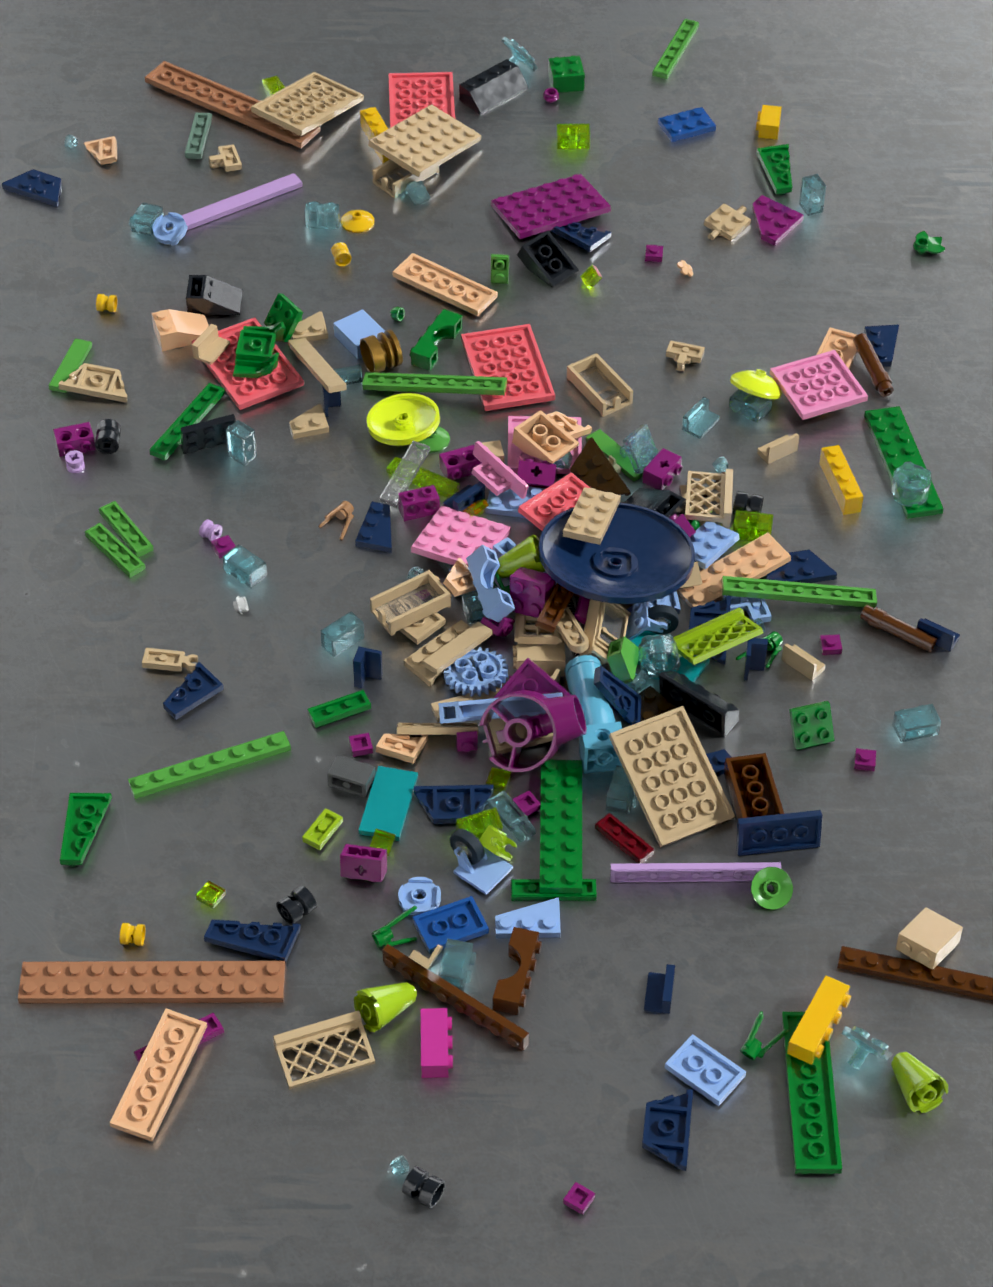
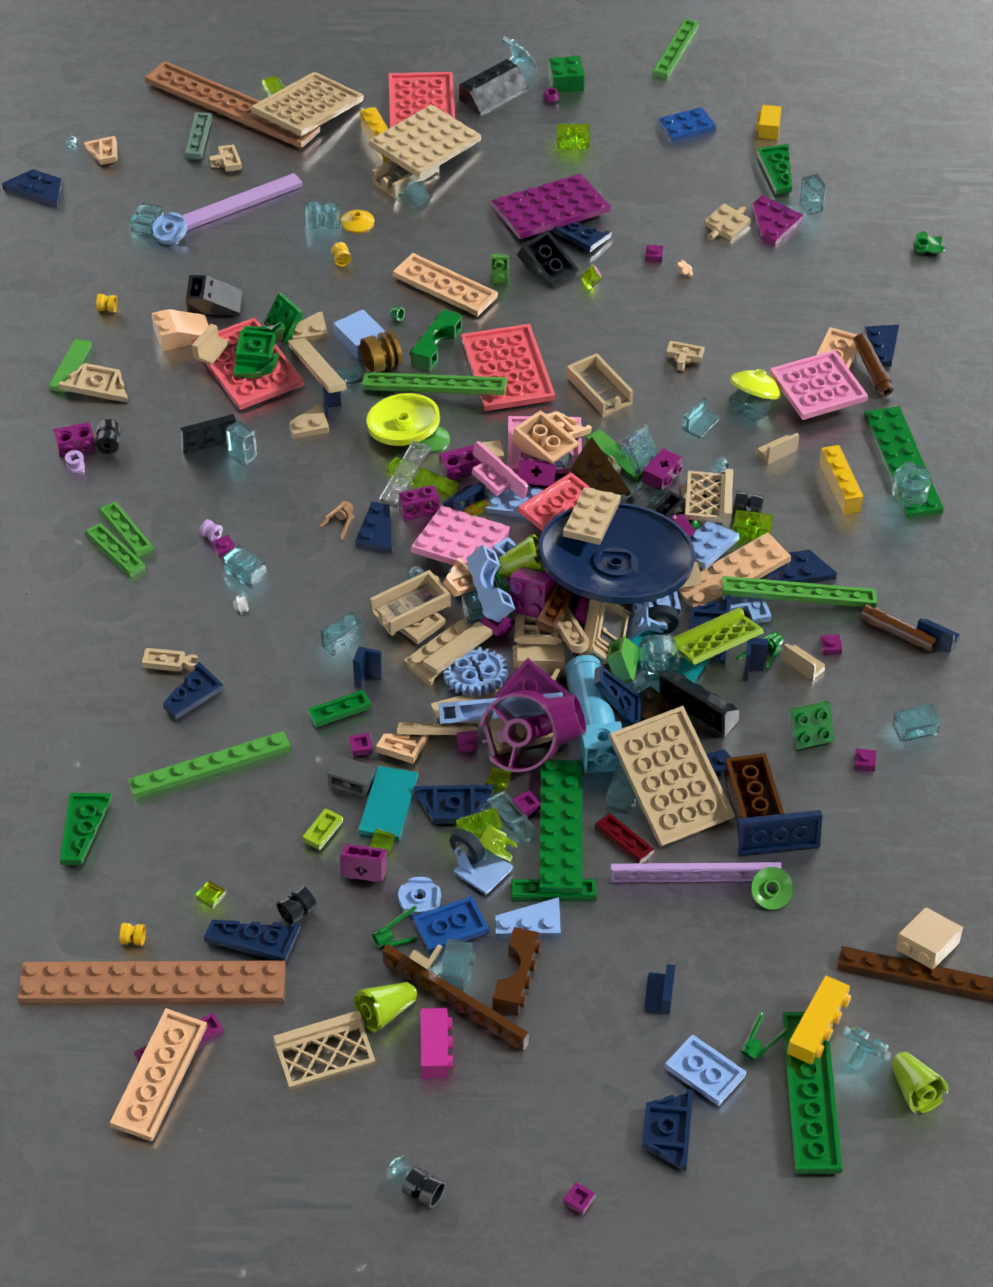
(191, 415): green plate -> none

